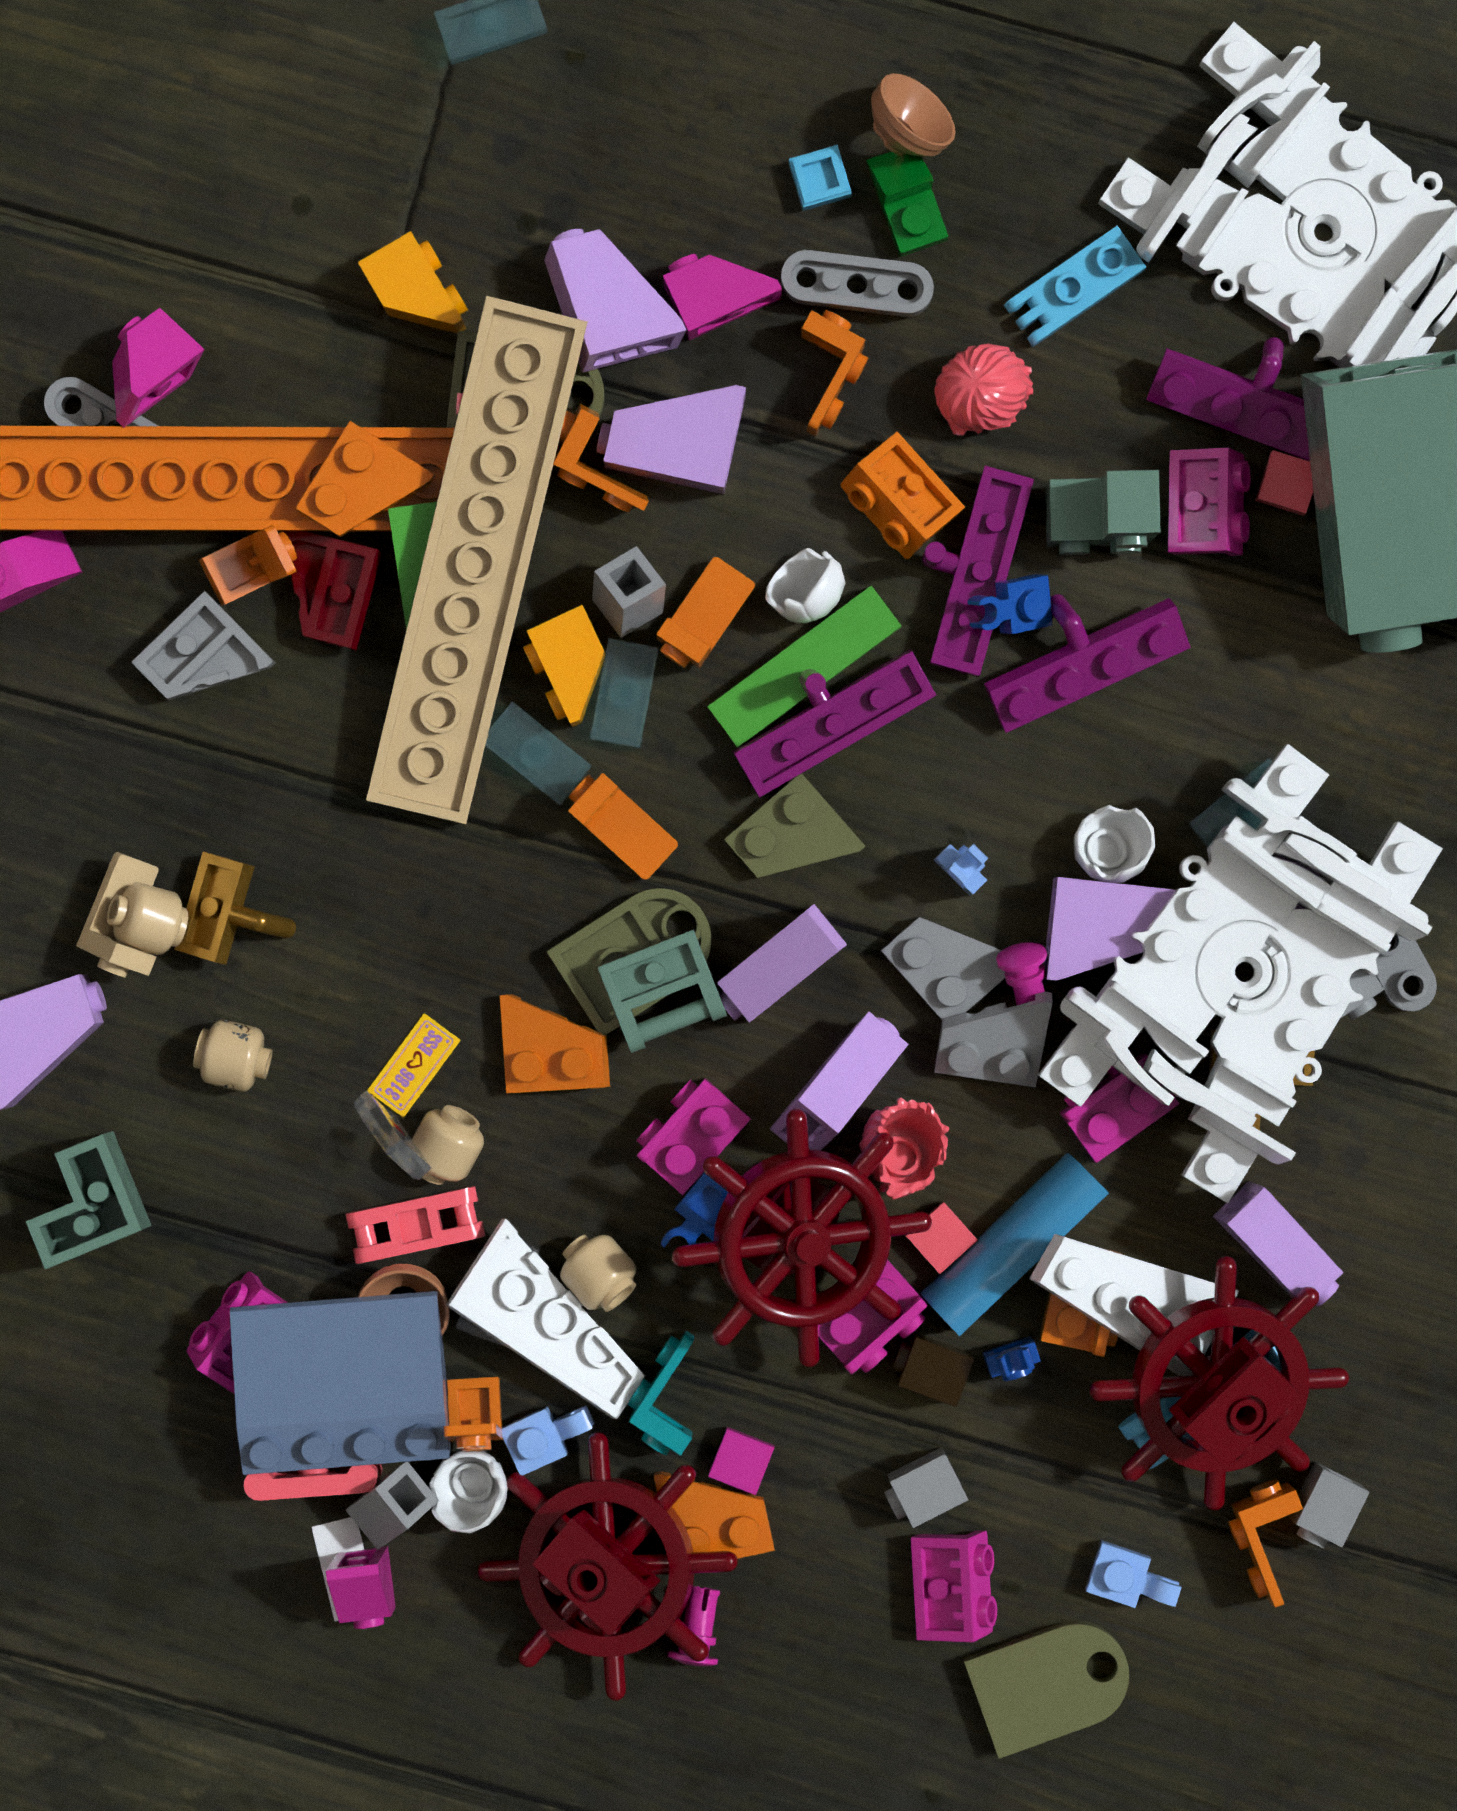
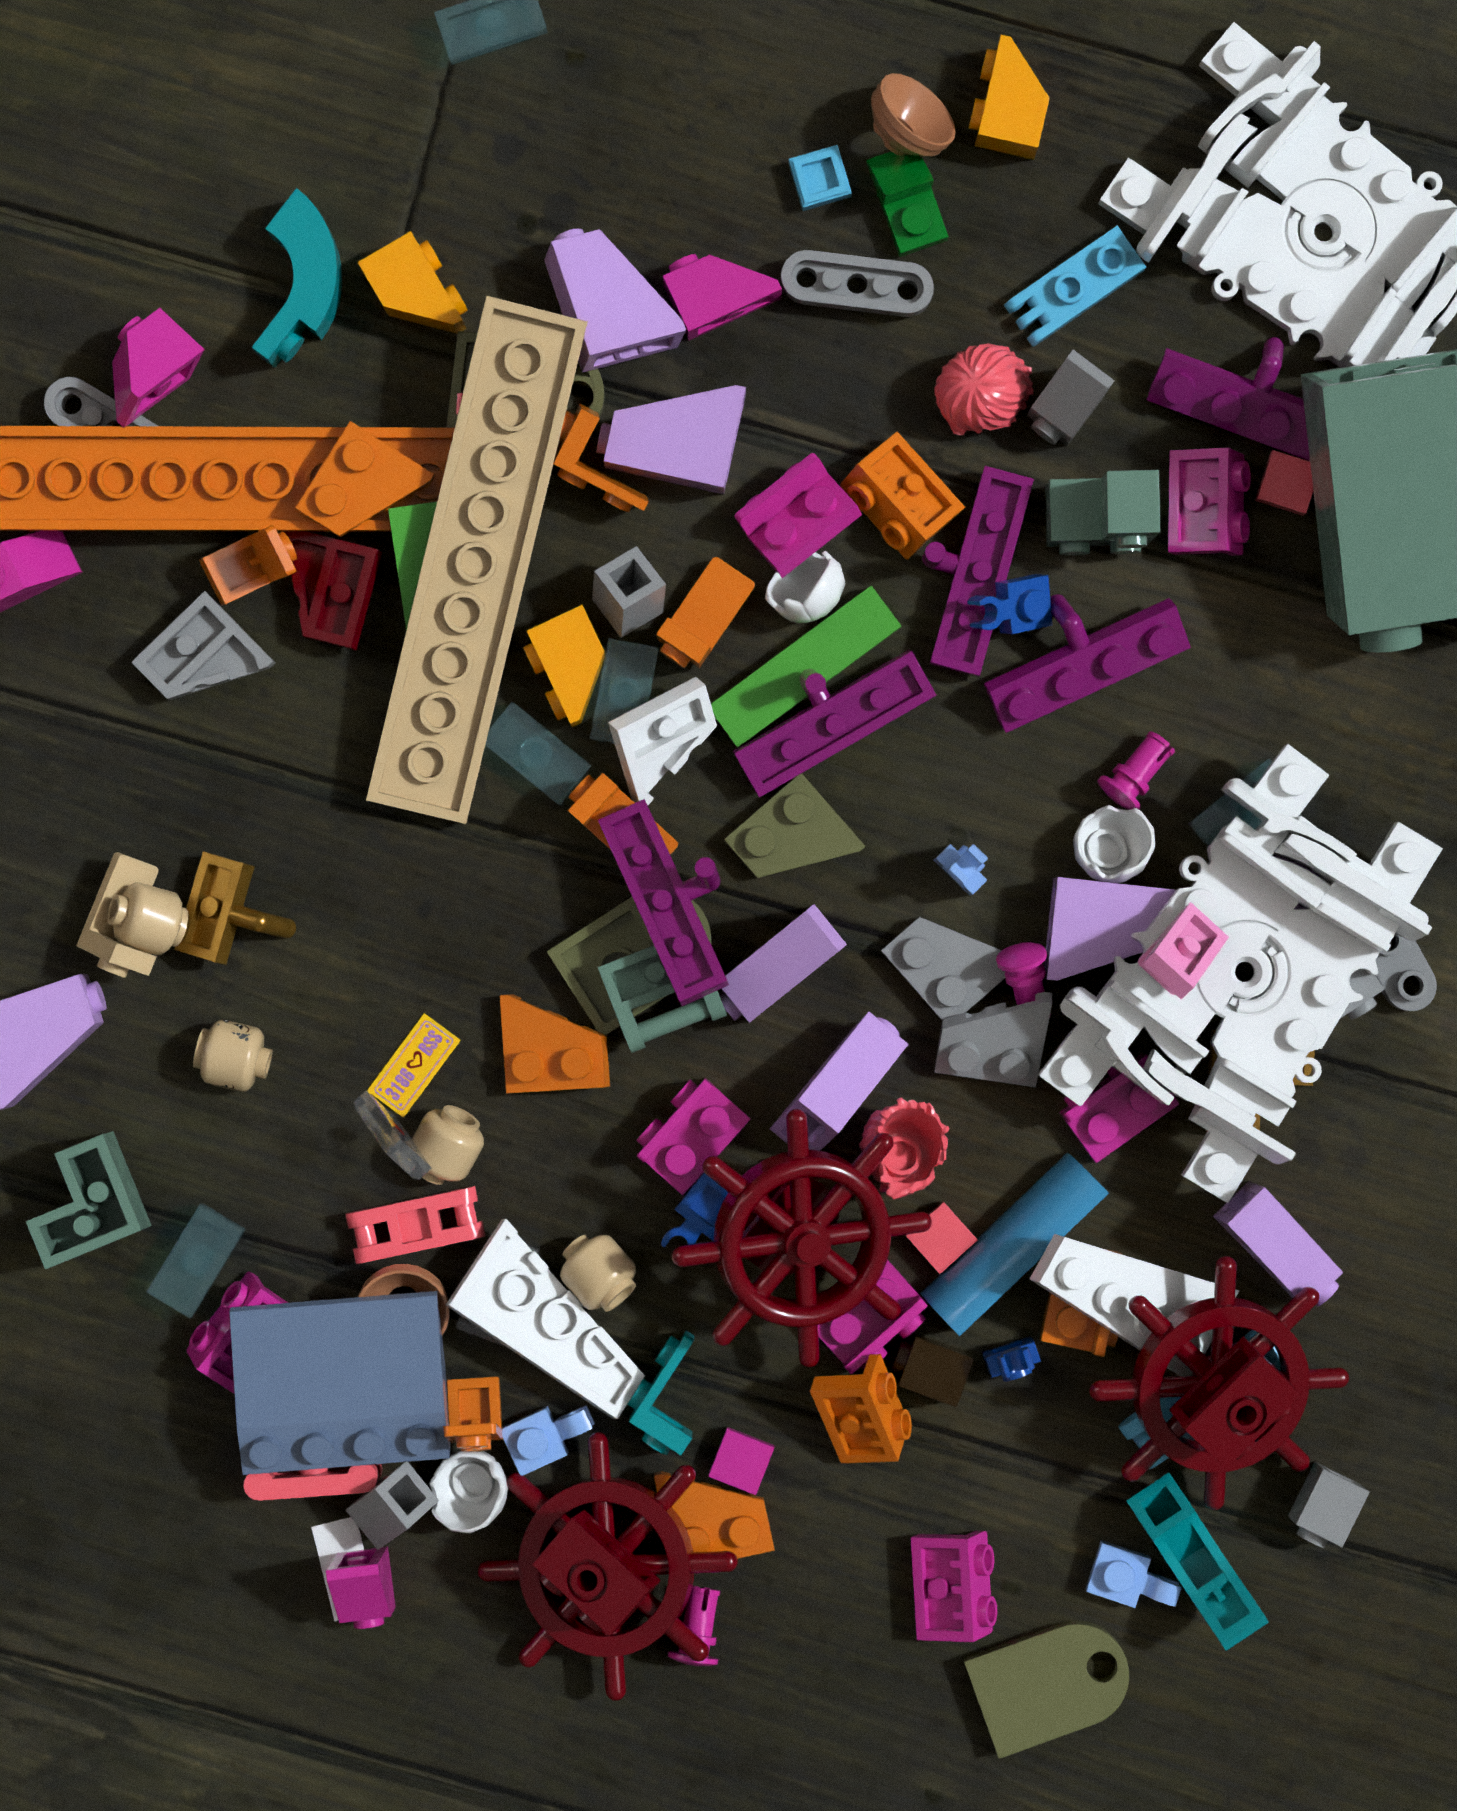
(196, 1260): none -> clear light blue plate
(316, 280): none -> teal arch
(661, 735): none -> white wing
(666, 900): none -> magenta plate
(797, 515): none -> dark pink bracket
(833, 335): orange bracket -> none
(863, 1413): none -> orange bracket
(925, 1488): light grey brick -> none
(1014, 104): none -> light orange slope
(1069, 399): none -> light grey slope
(1136, 772): none -> dark pink pin
(1183, 951): none -> bright pink slope
(1197, 1561): none -> teal arch
(1267, 1503): orange bracket -> none

